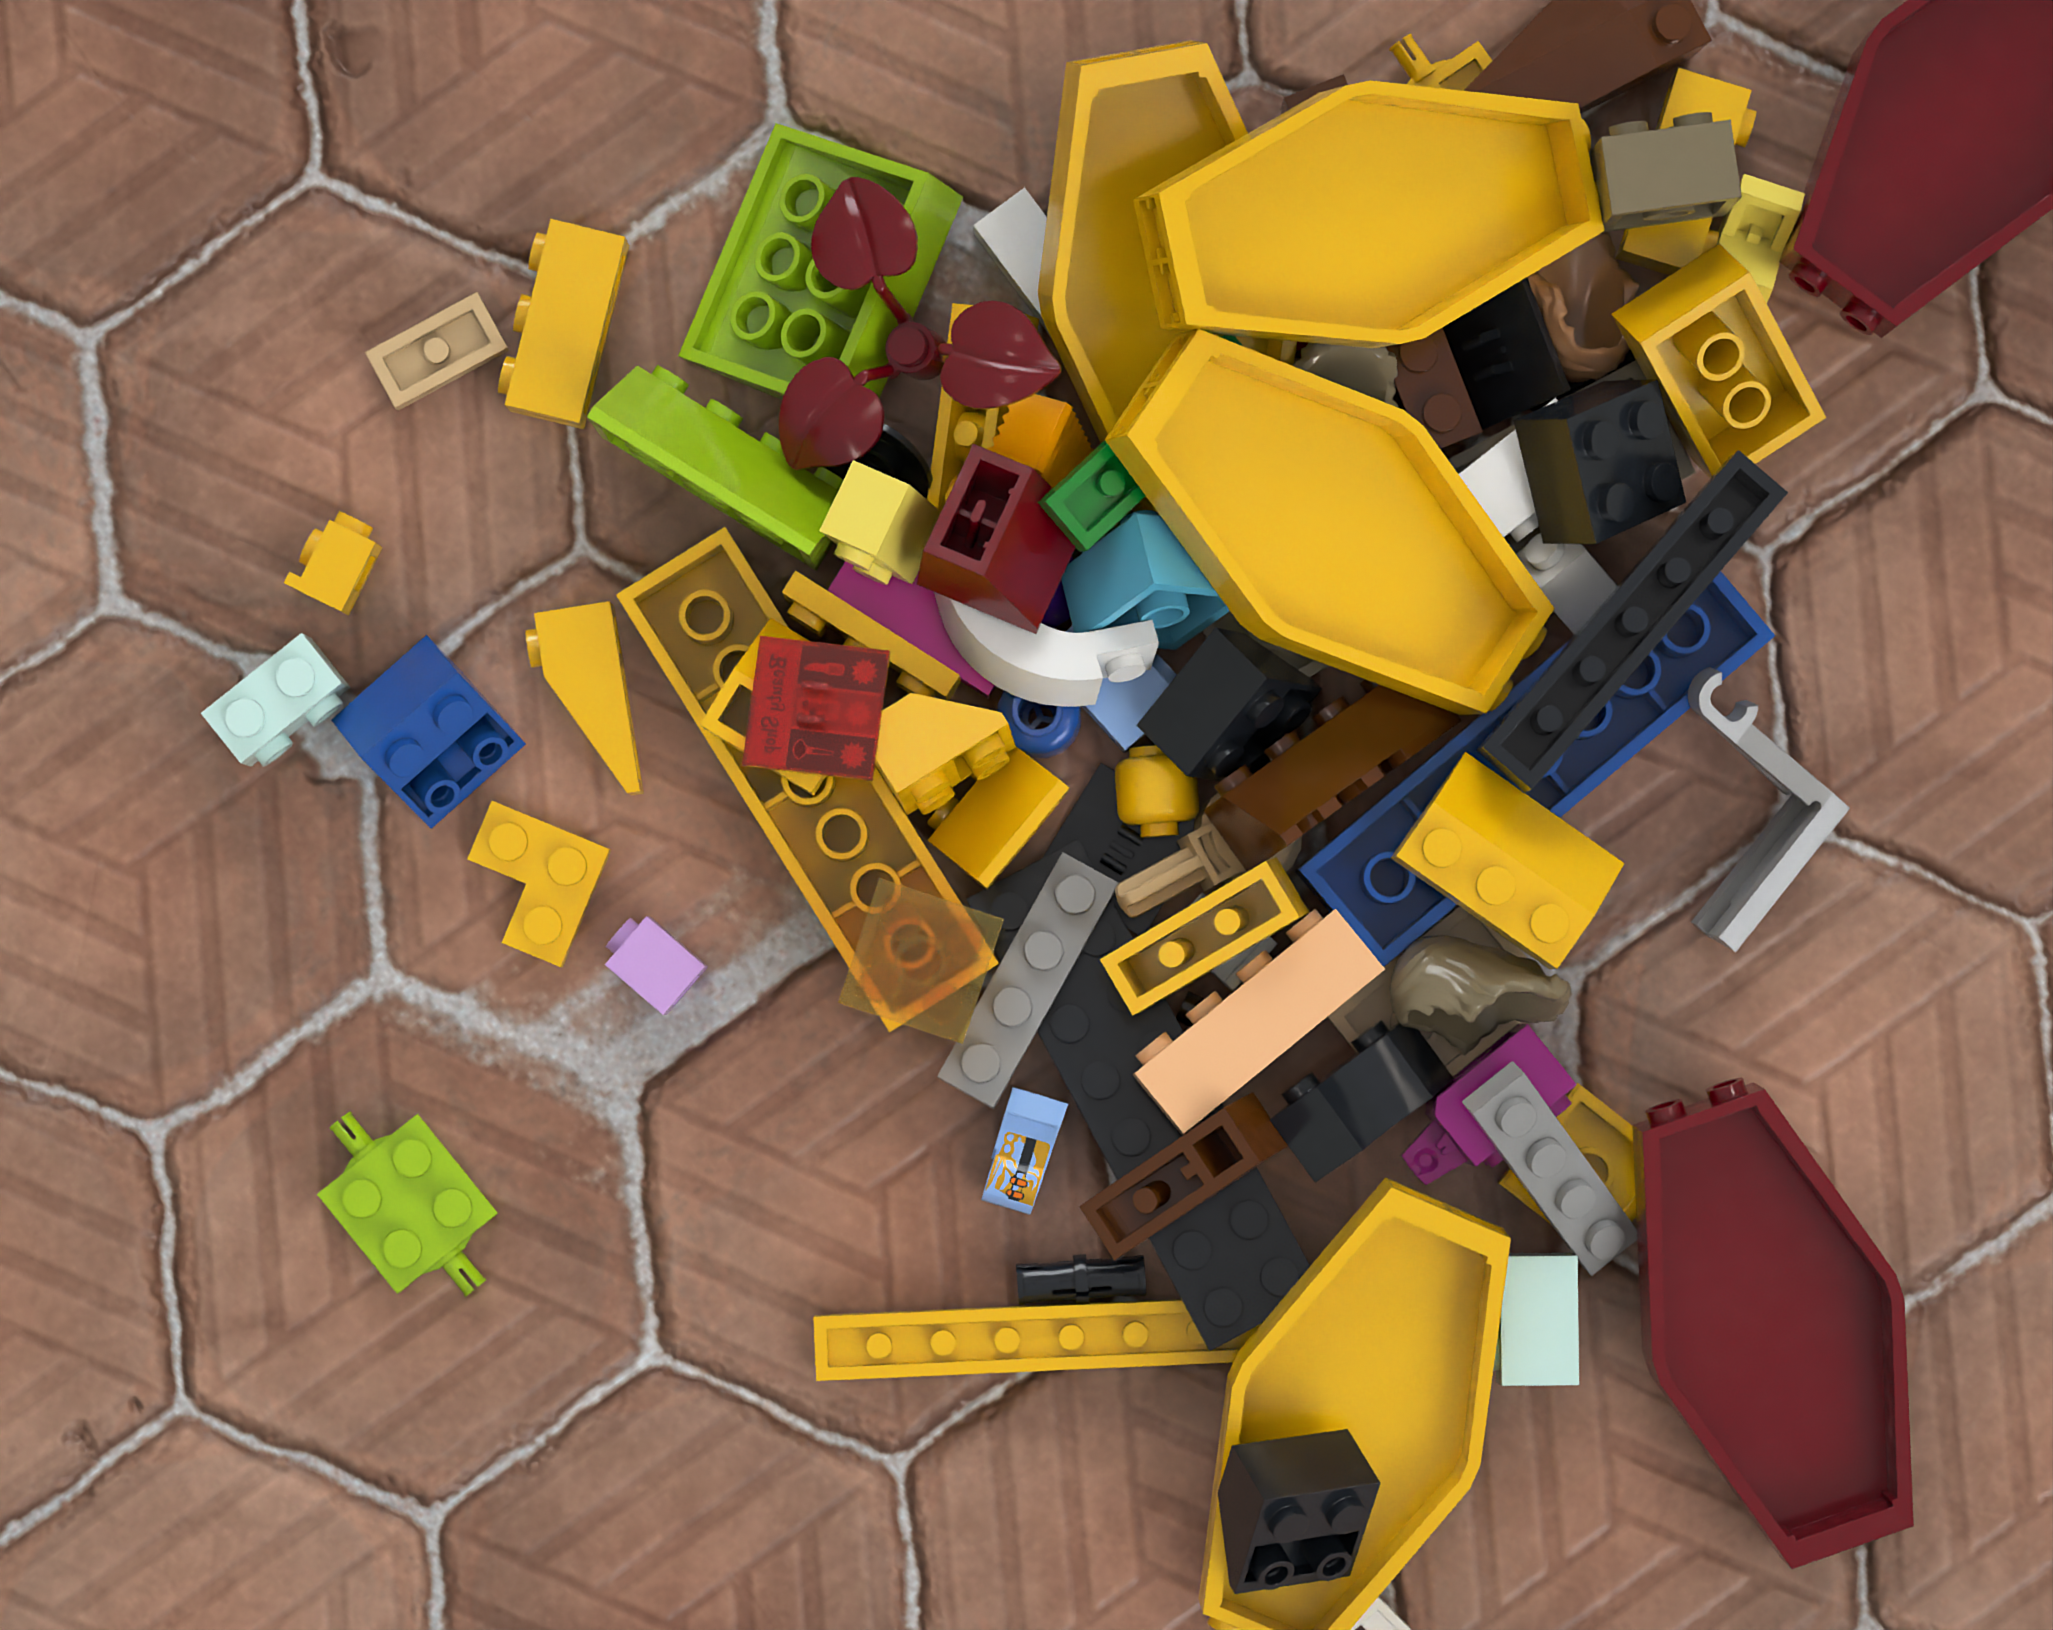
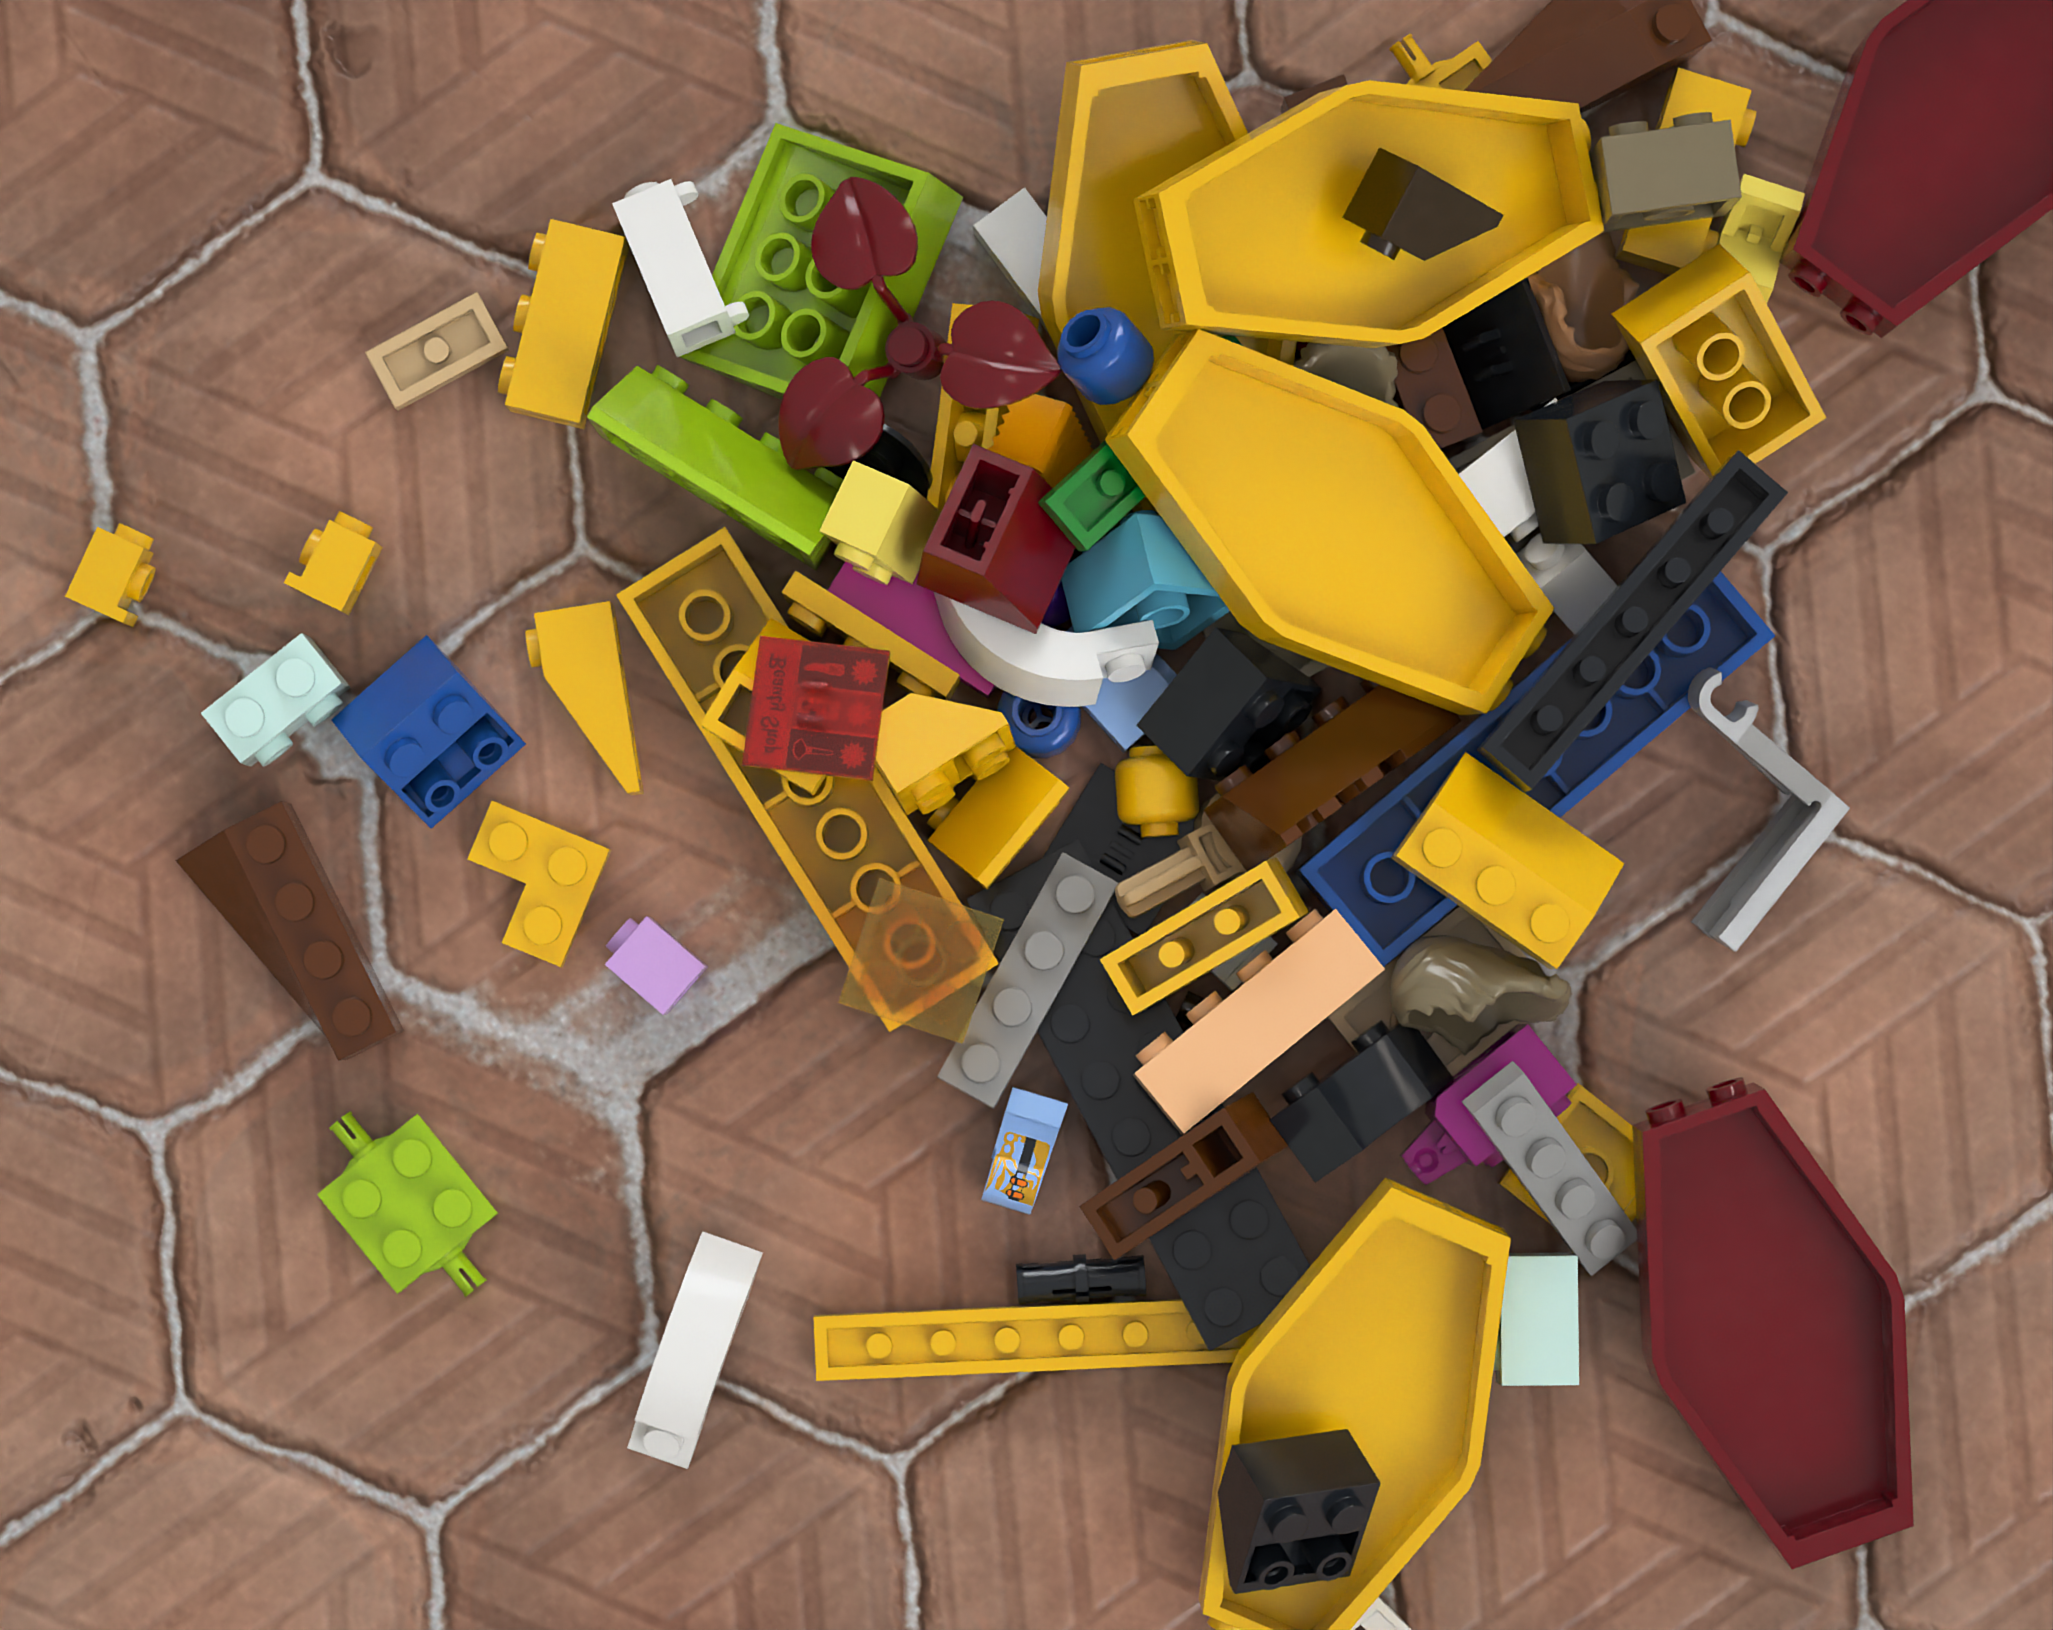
(114, 573): none -> yellow brick
(287, 912): none -> reddish brown wedge
(675, 265): none -> white brick
(694, 1349): none -> white arch
(1105, 355): none -> blue head
(1414, 210): none -> dark brown slope

